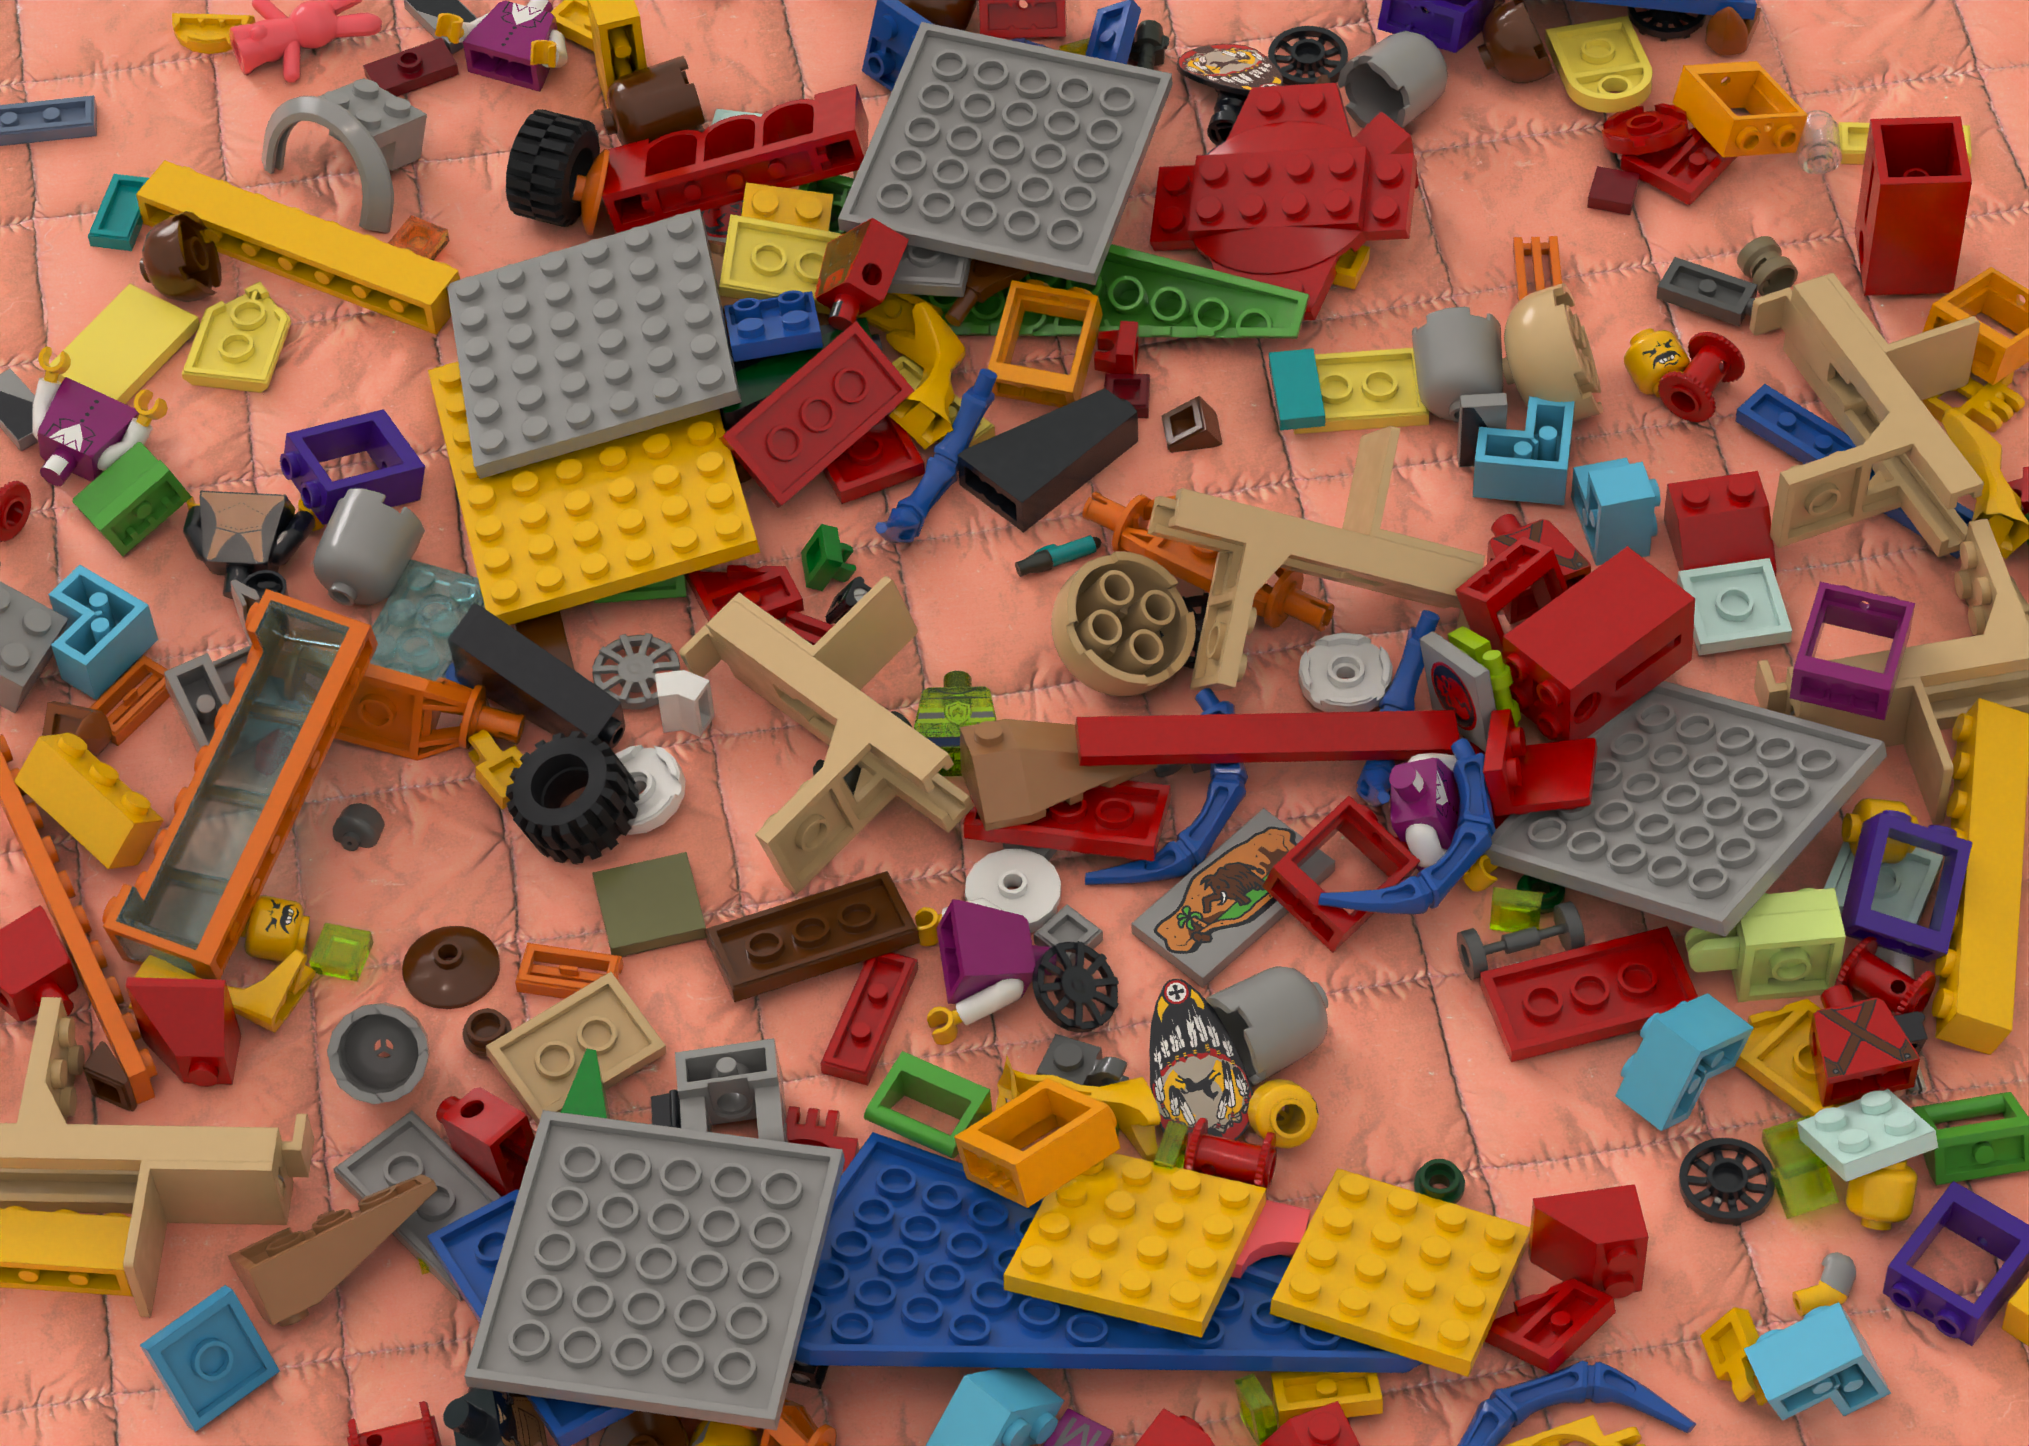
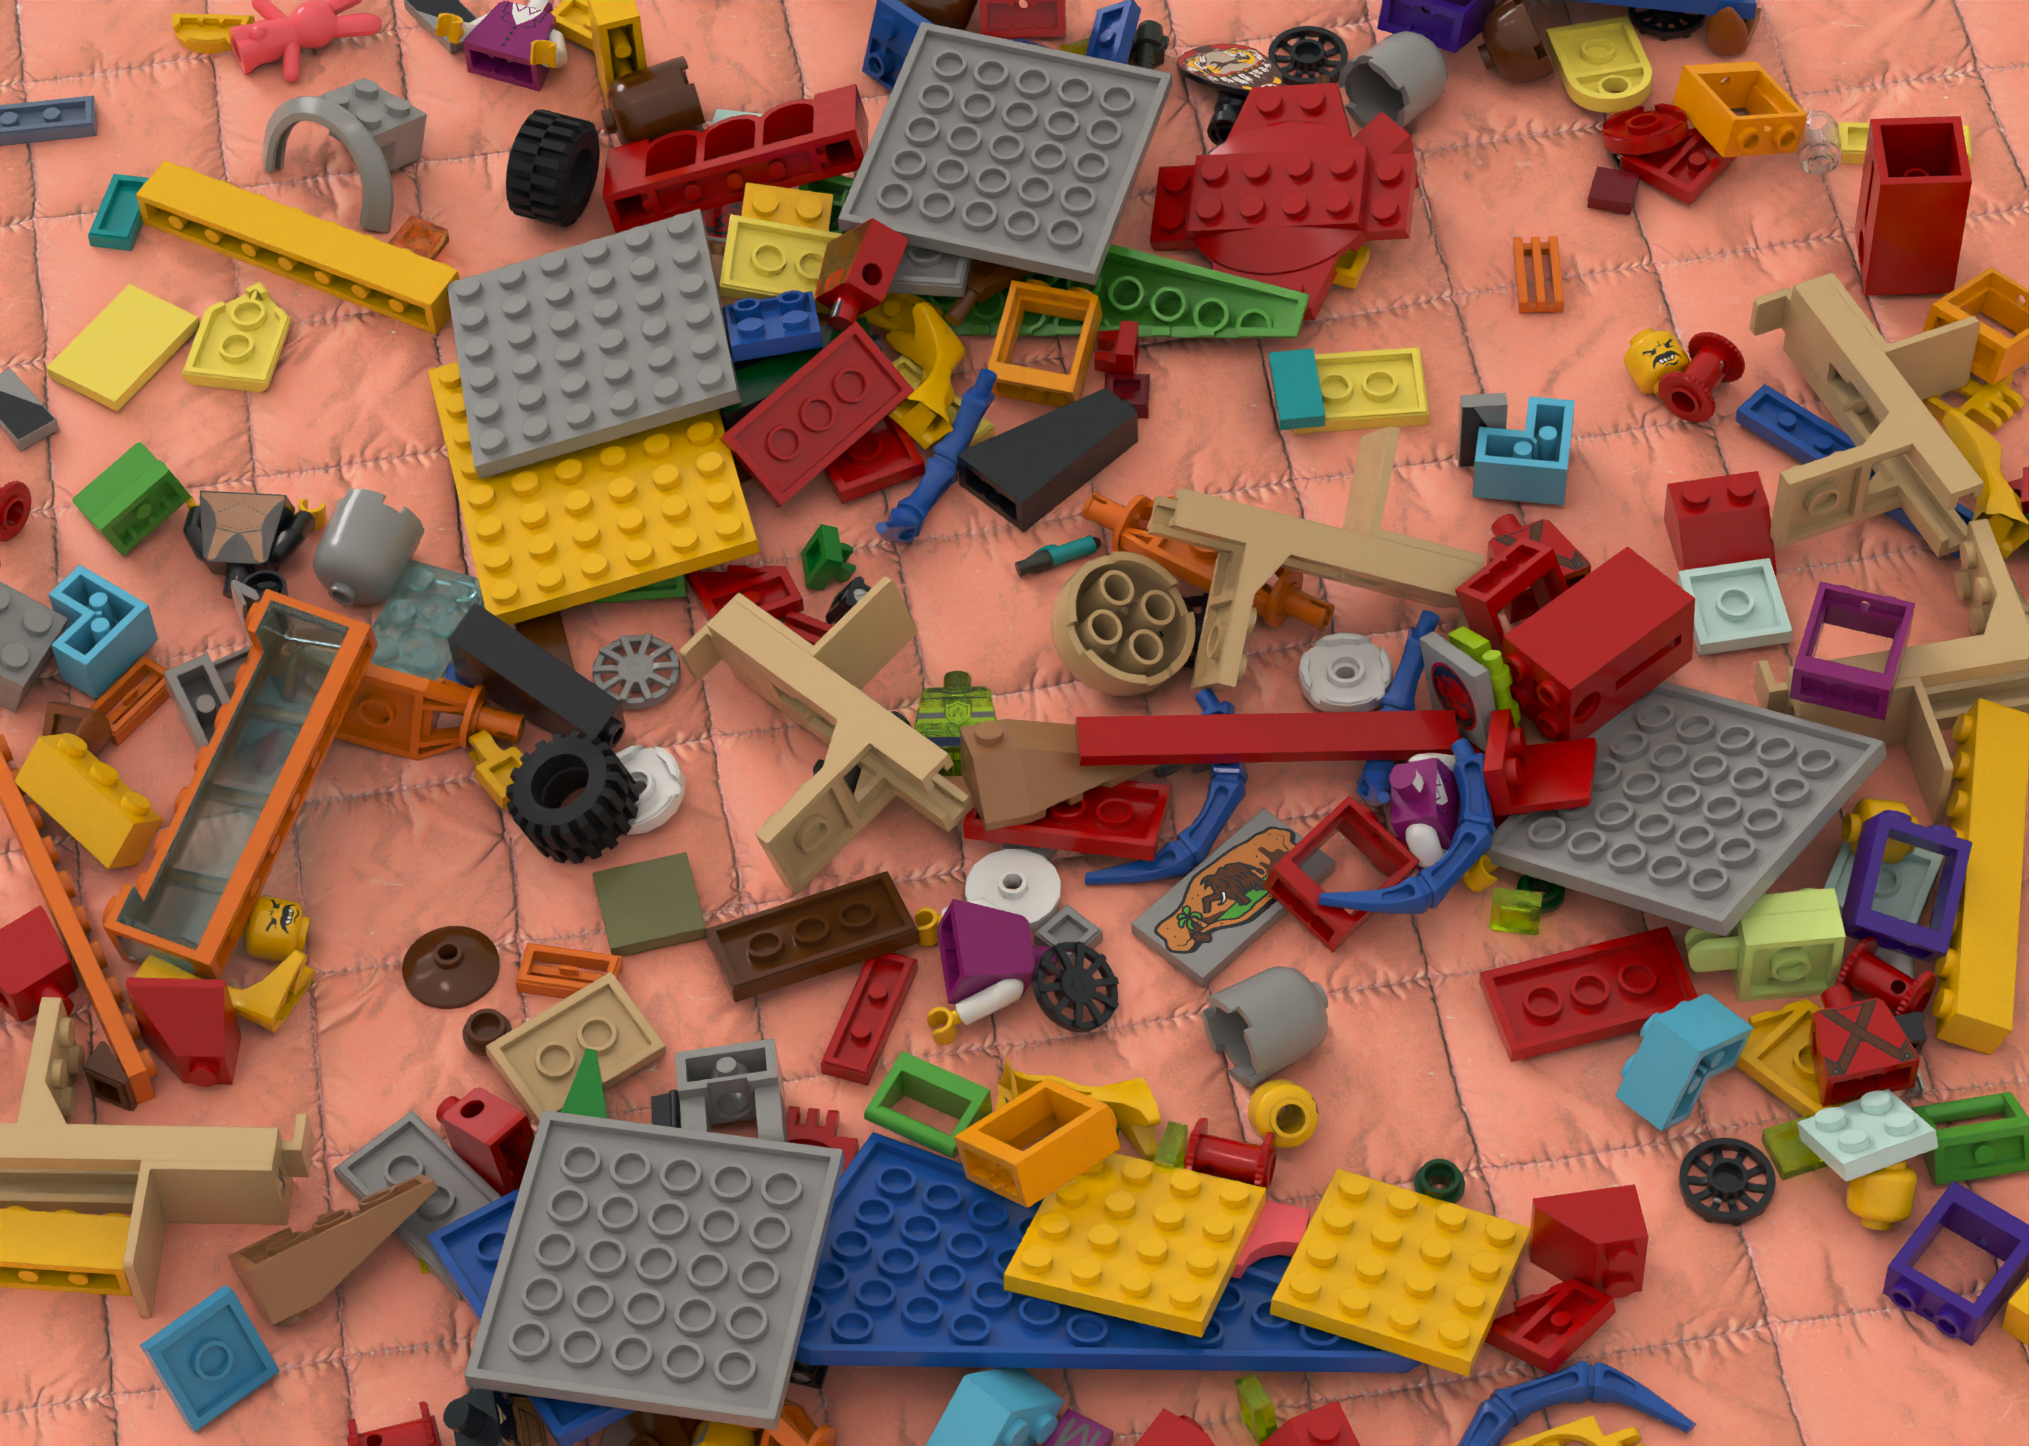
(83, 428): torso -> none
(180, 260): reddish brown cylinder -> none
(341, 951): clear neon green tile -> none
(358, 827): dark grey piece -> none
(358, 1064): light grey cylinder -> none
(399, 466): dark purple window -> none
(413, 68): dark red plate -> none
(589, 190): orange dish -> none
(684, 701): white piece -> none
(1081, 1063): dark grey plate -> none
(1191, 427): reddish brown slope -> none
(1196, 1065): shield -> none
(1305, 1391): yellow plate -> none
(1456, 358): light grey cylinder -> none
(1551, 352): tan cylinder -> none
(1567, 927): dark grey wheel -> none
(1615, 507): medium azure brick -> none
(1707, 291): dark grey plate -> none
(1726, 1352): yellow plate -> none
(1763, 262): dark tan wheel -> none
(1804, 1186): clear neon green tile -> none
(1815, 1362): medium azure brick -> none
(1833, 1286): arm -> none

